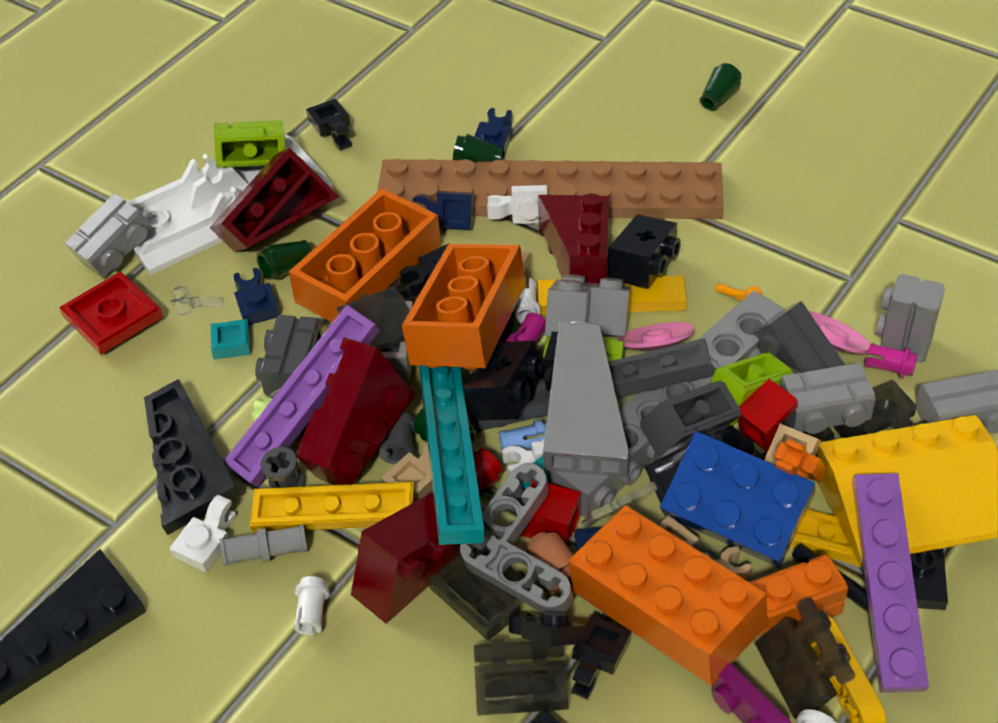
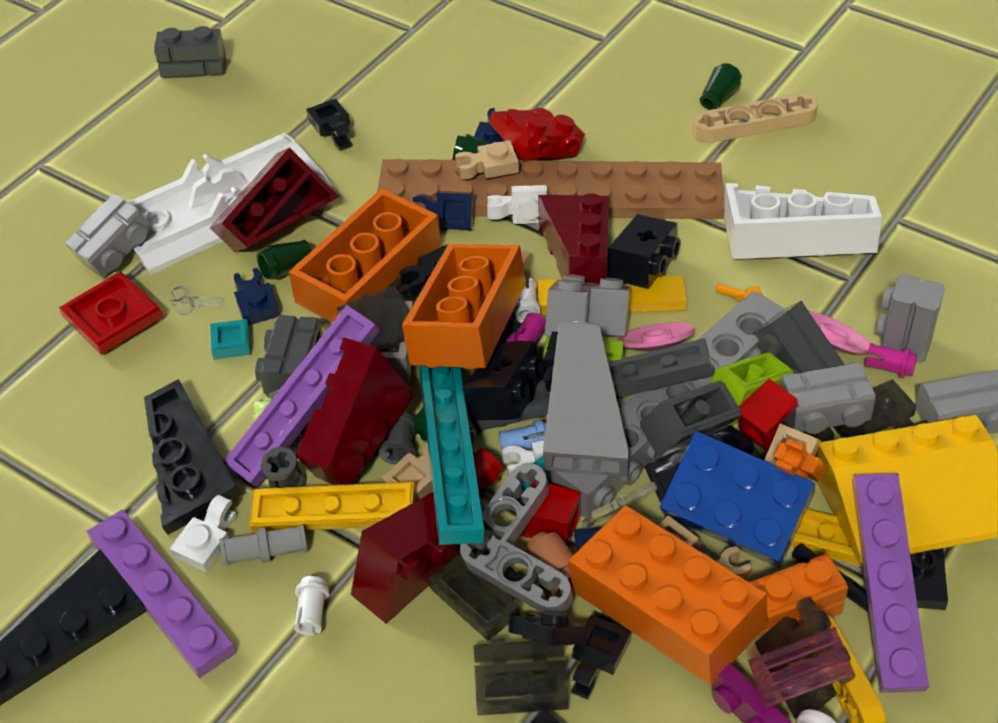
(162, 594): none -> medium lavender plate
(190, 52): none -> dark grey brick
(247, 143): lime brick -> none
(491, 159): none -> tan plate
(538, 133): none -> red plate
(718, 125): none -> tan beam
(799, 223): none -> white wedge
(807, 682): none -> clear pink tile

